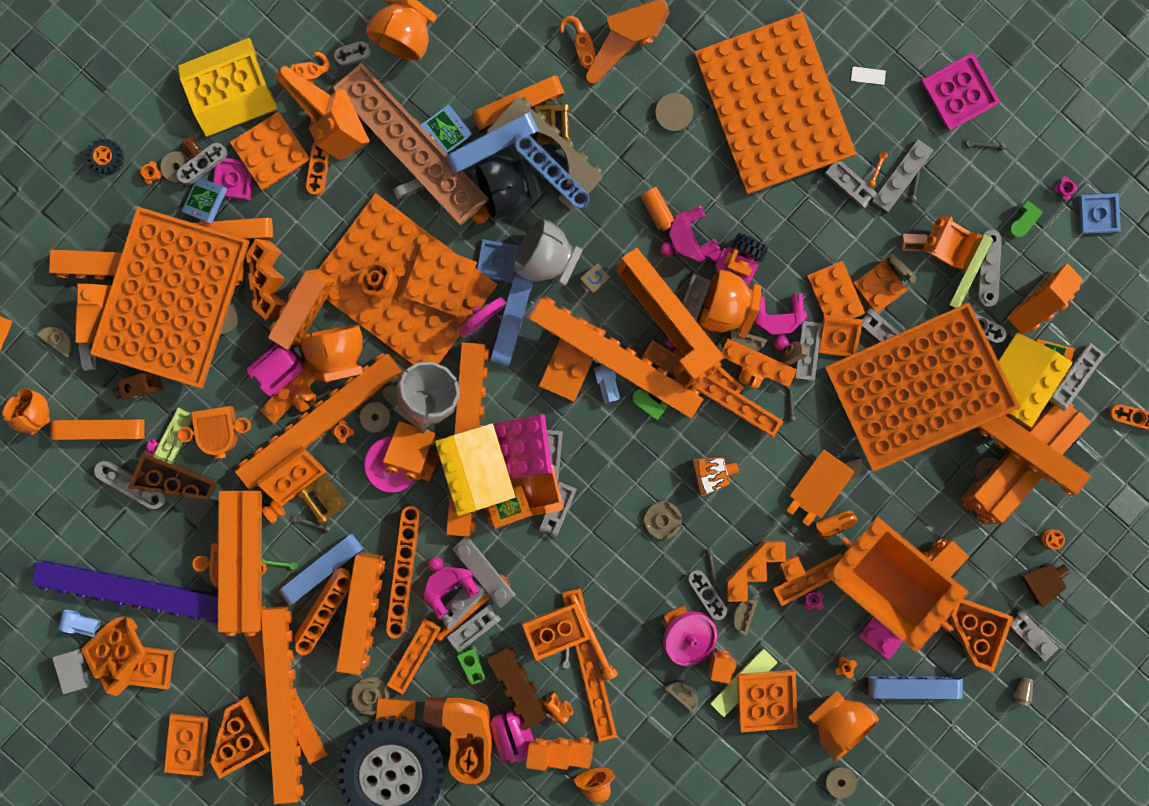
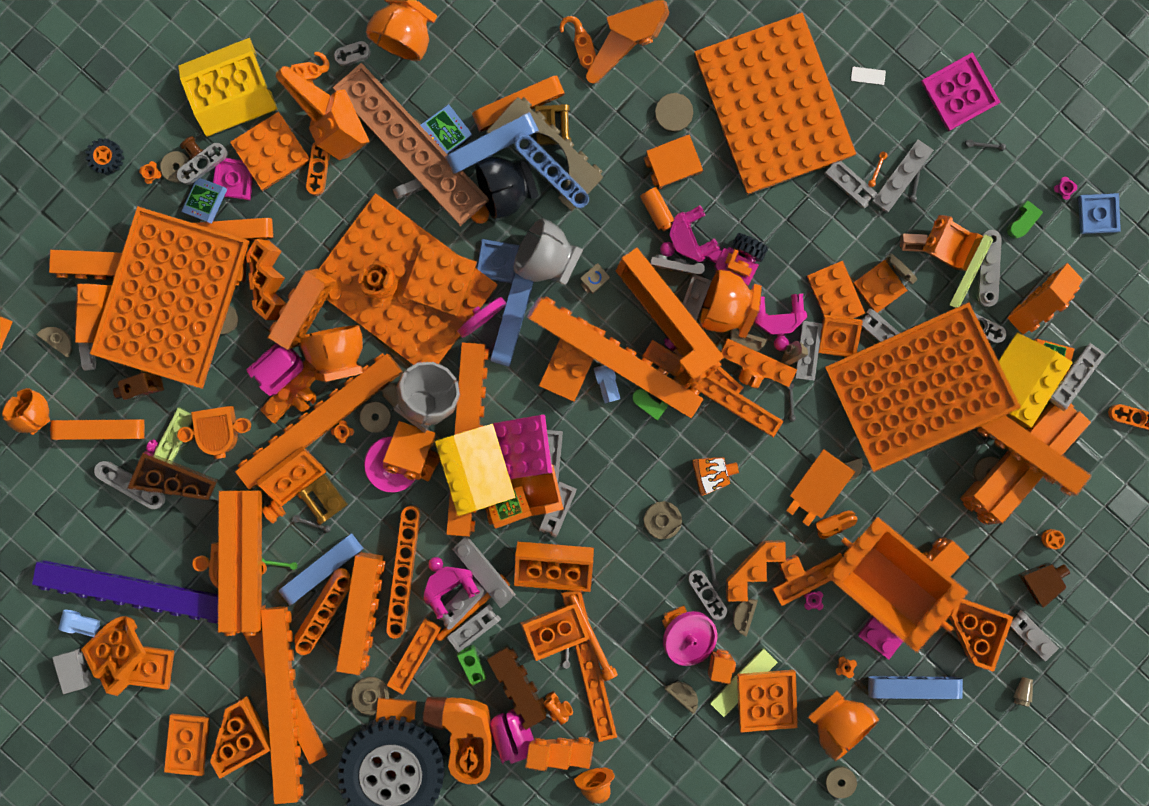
(553, 566): none -> orange slope
(673, 161): none -> orange panel
(678, 265): none -> light grey plate

